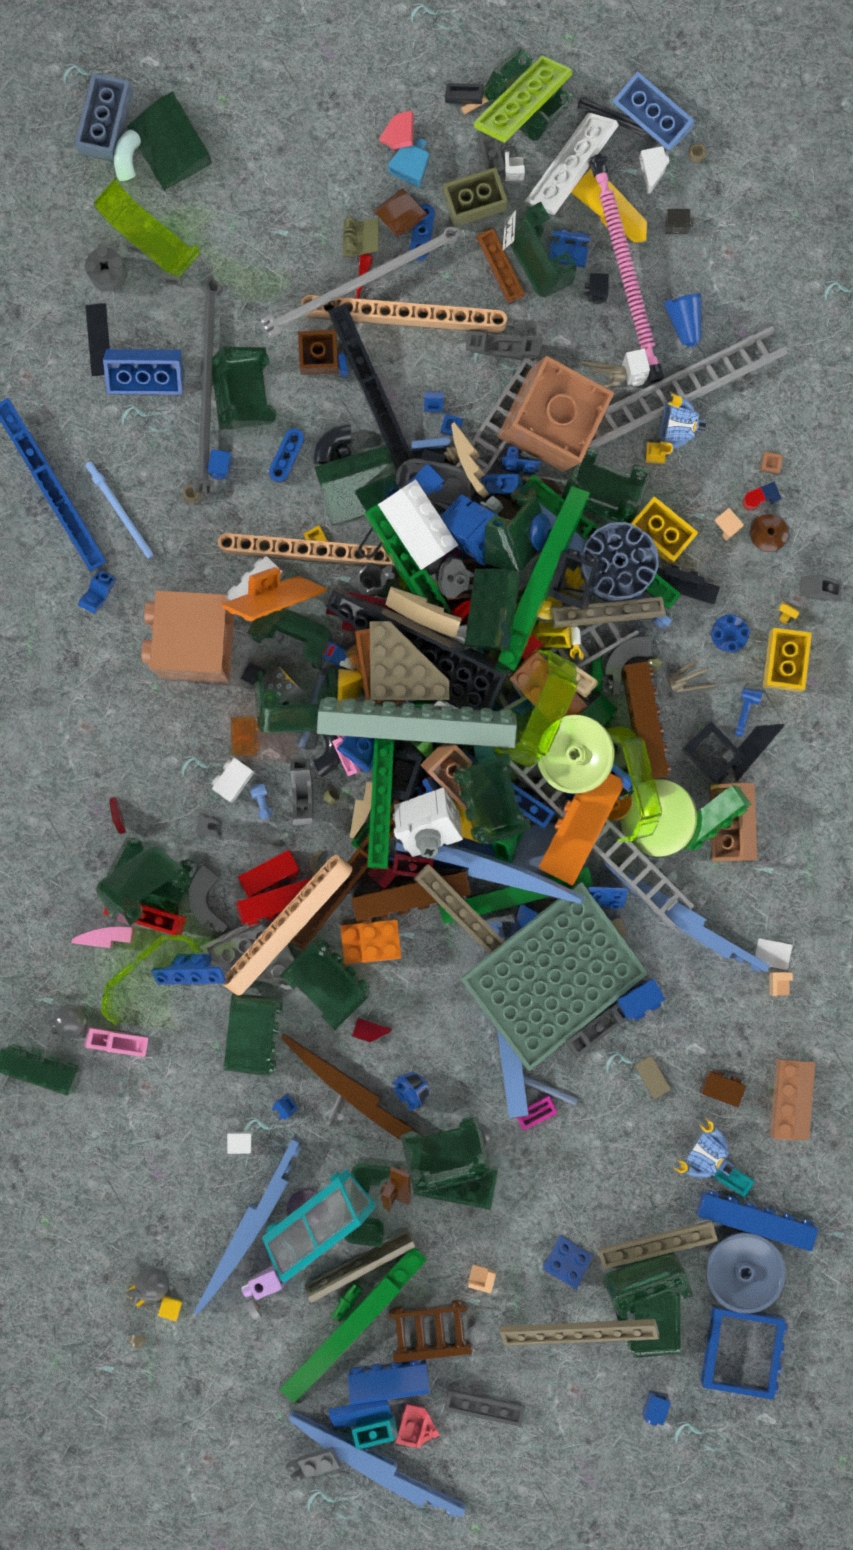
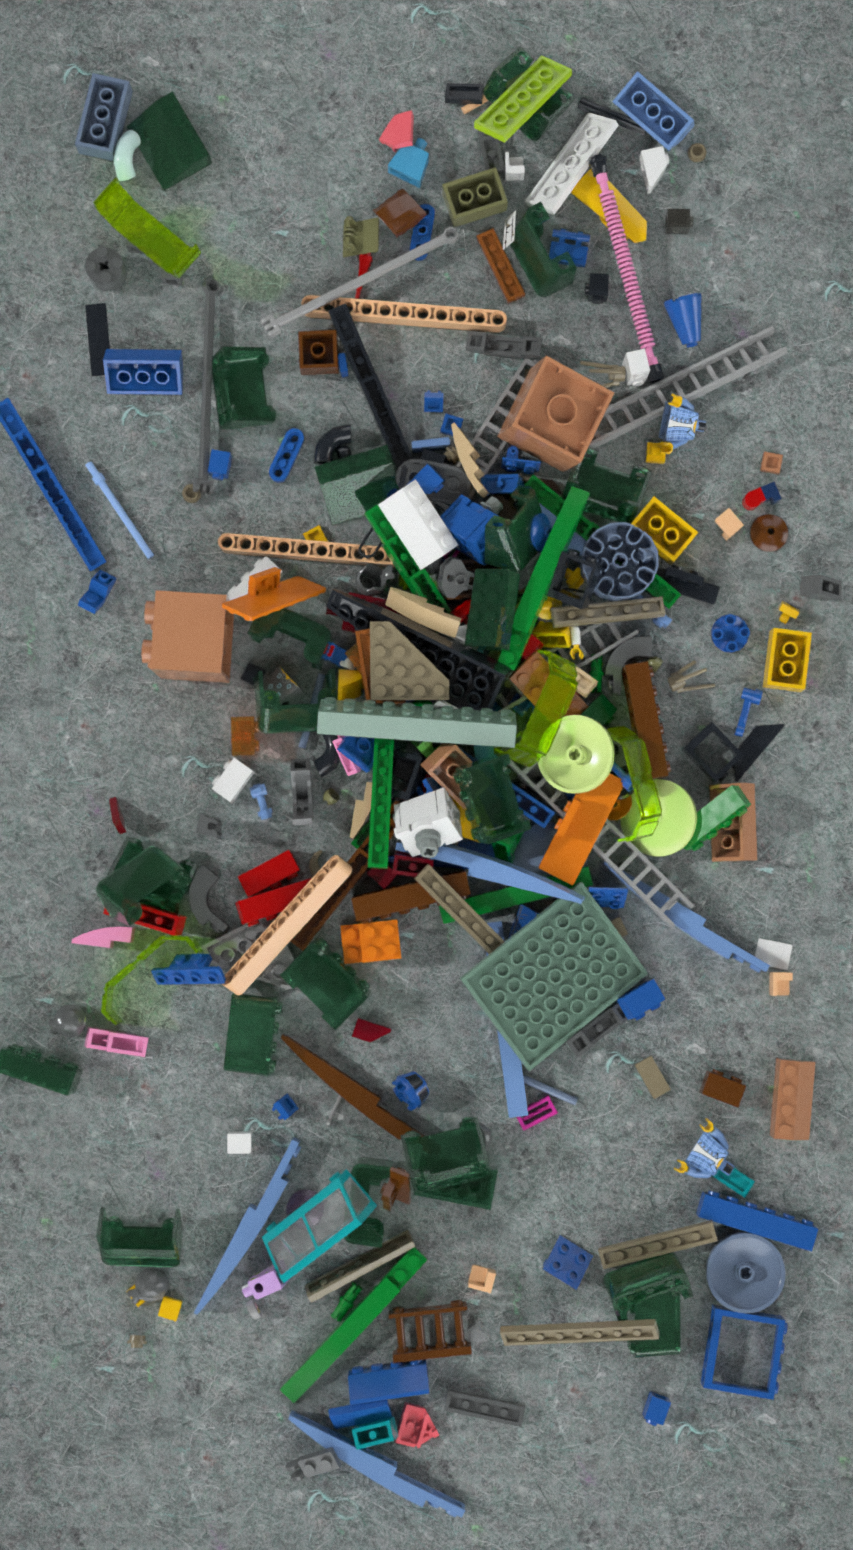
(139, 1244): none -> clear green windscreen

